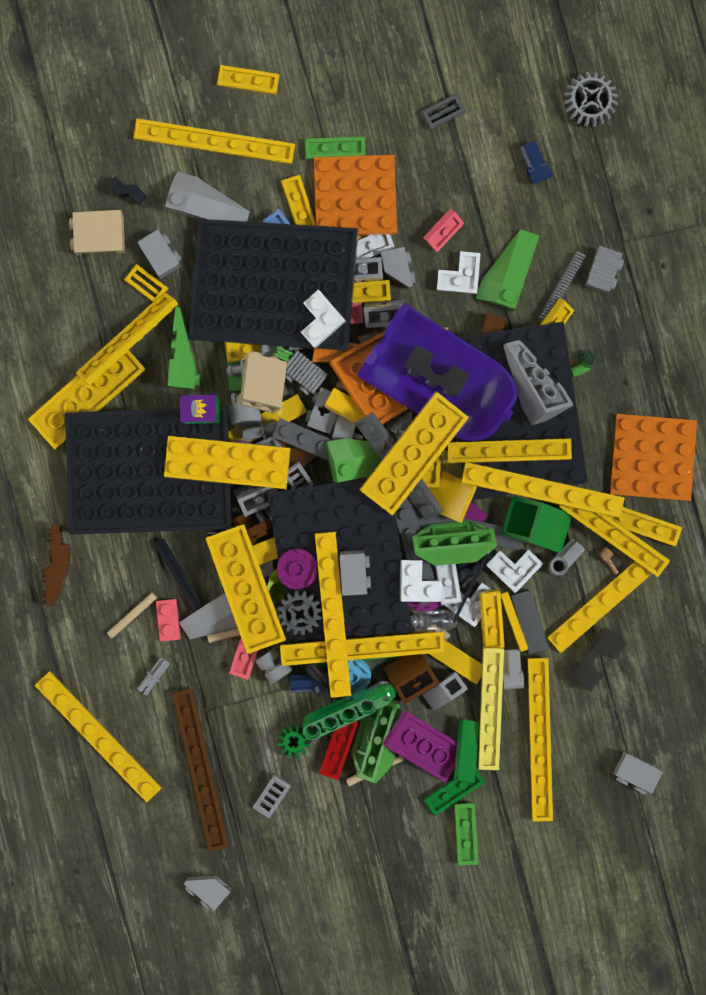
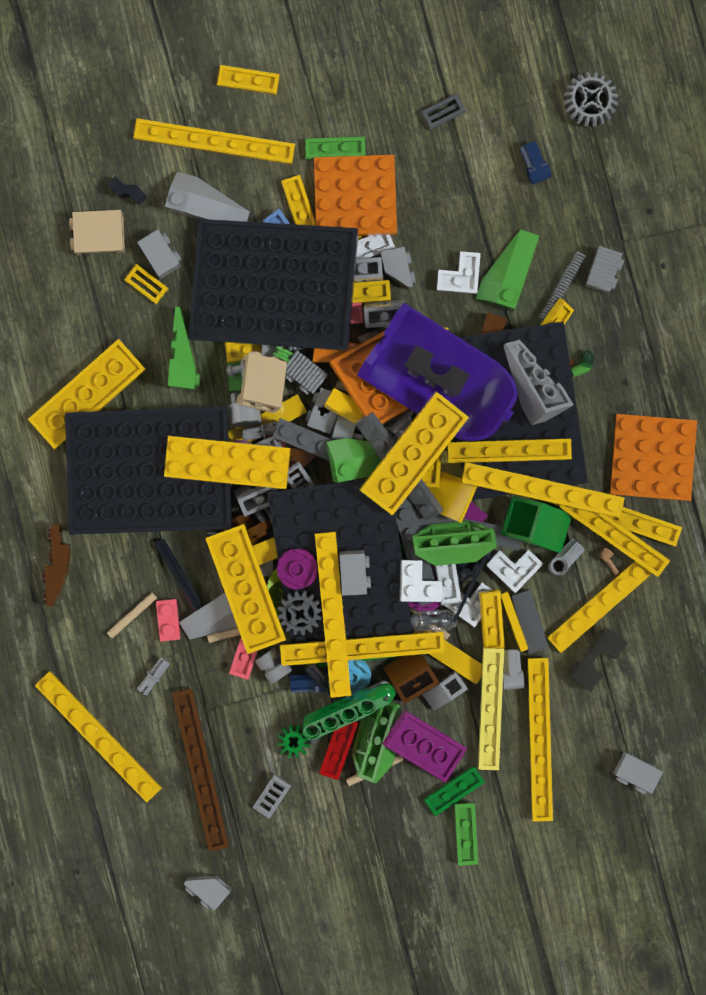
(127, 338): yellow plate -> none
(199, 409): dark purple piece -> none
(326, 320): white plate -> none
(443, 230): coral plate -> none
(466, 751): green tile -> none

